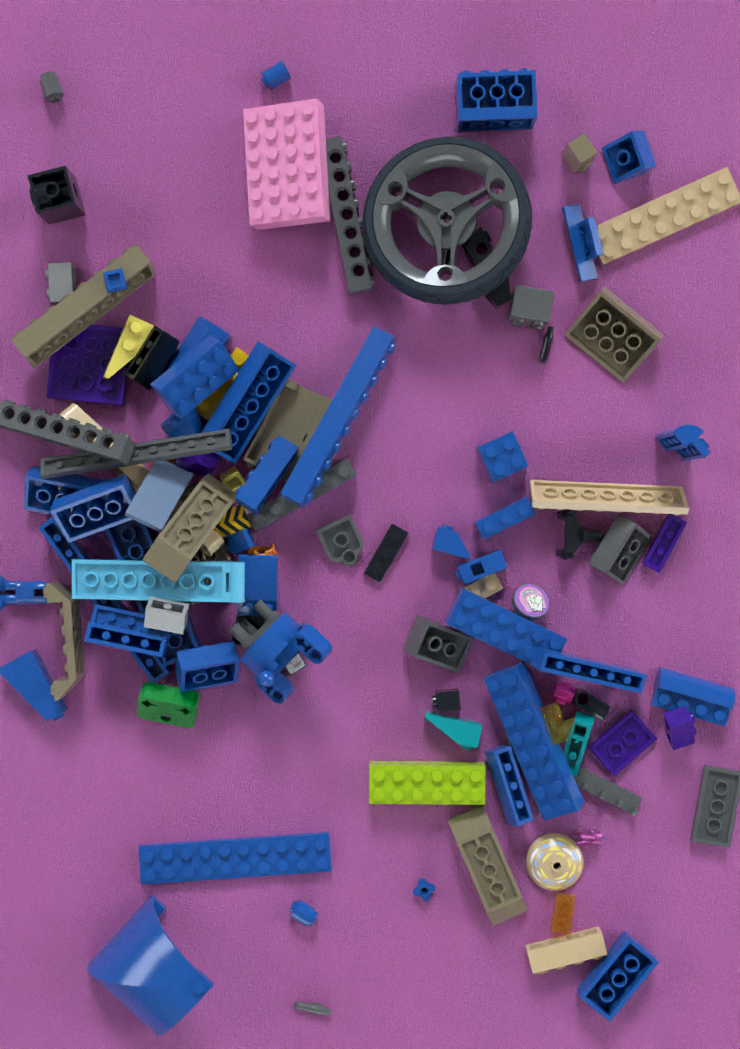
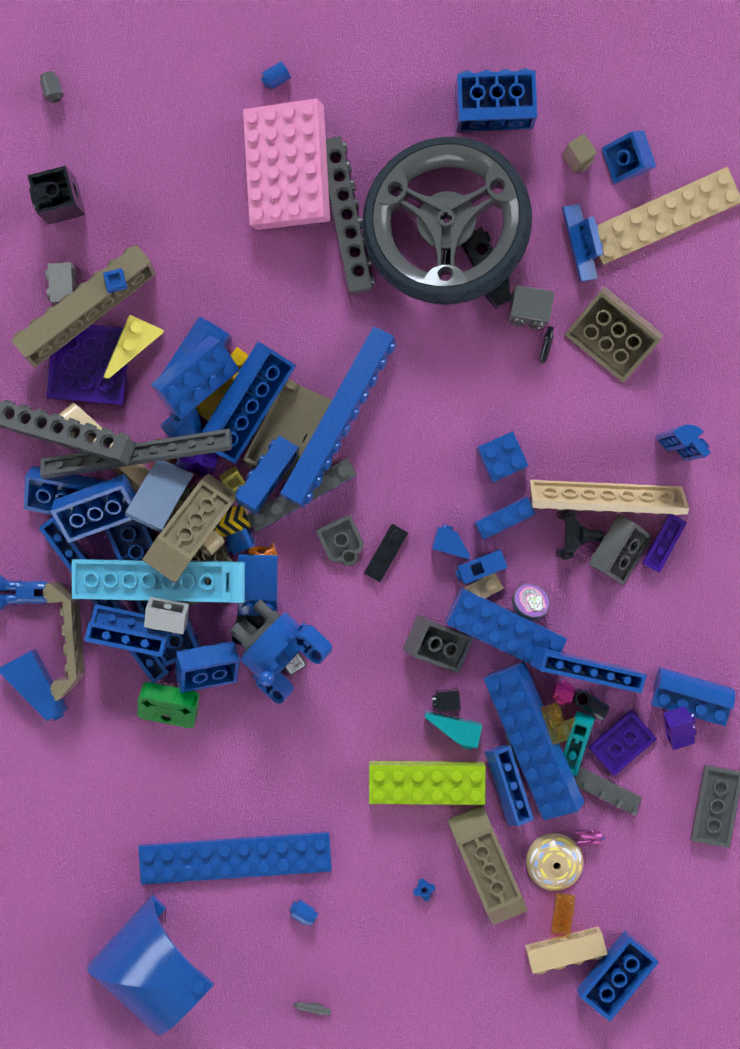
(152, 357): black brick -> none

